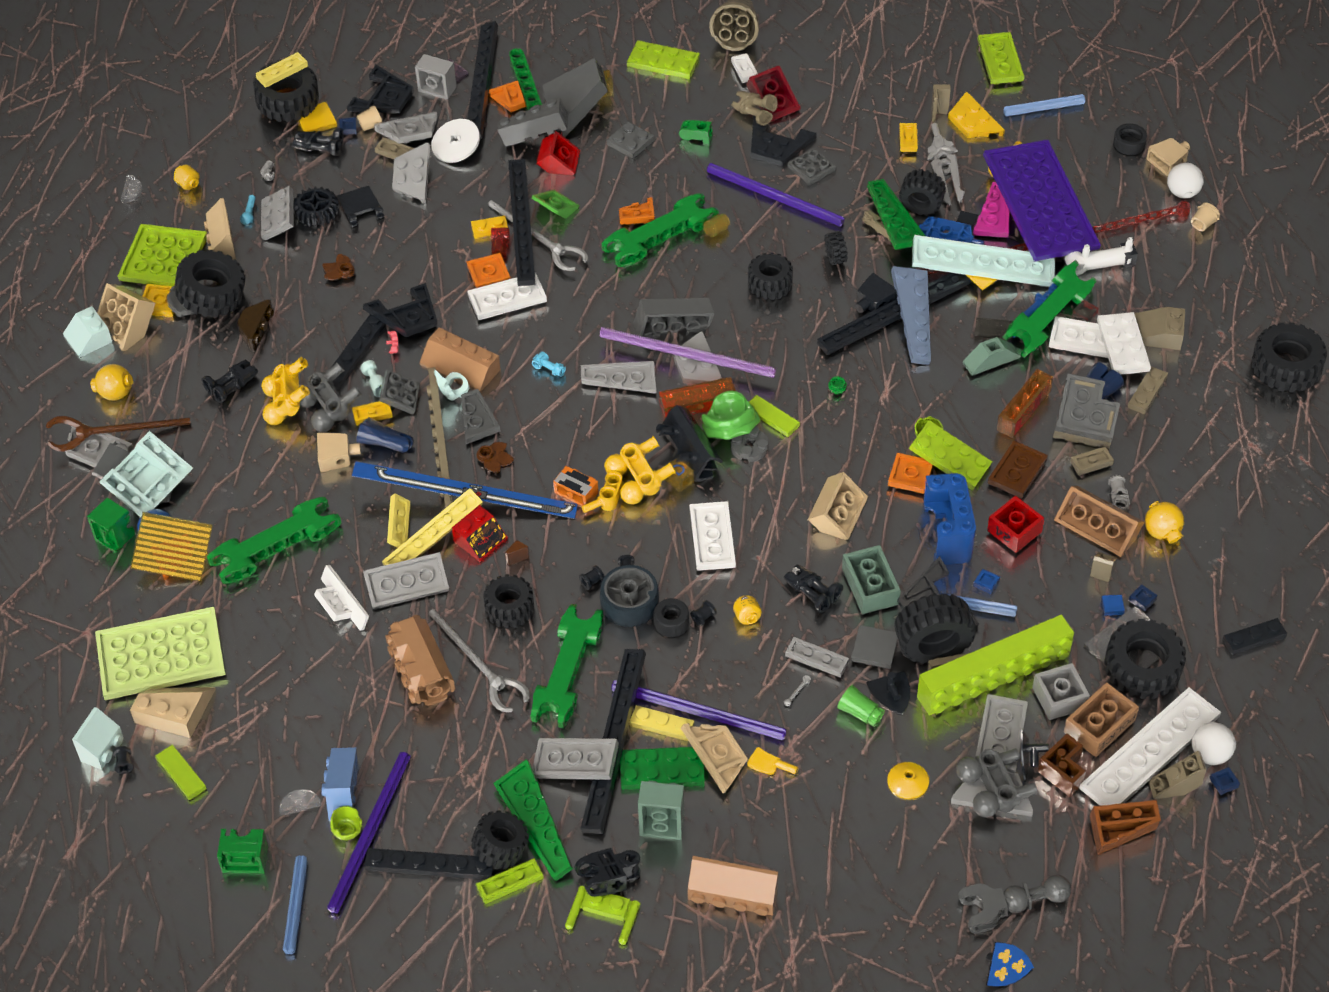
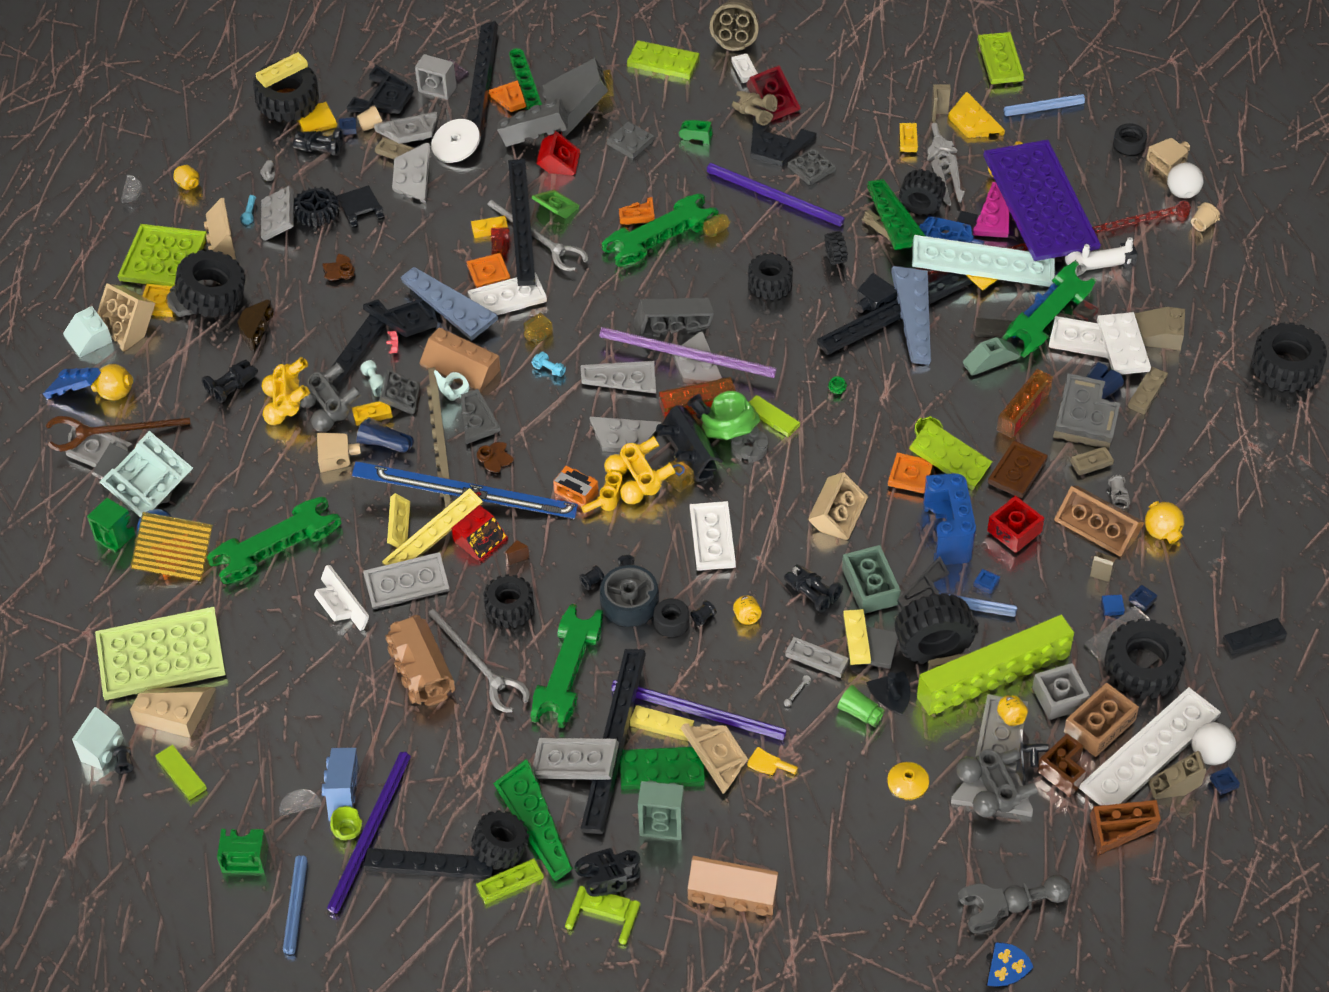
(73, 379): none -> blue wing
(456, 308): none -> sand blue wing
(538, 328): none -> clear yellow brick
(616, 433): none -> light grey wing
(699, 406): none -> black bush
(856, 637): none -> light yellow plate
(1012, 710): none -> yellow head

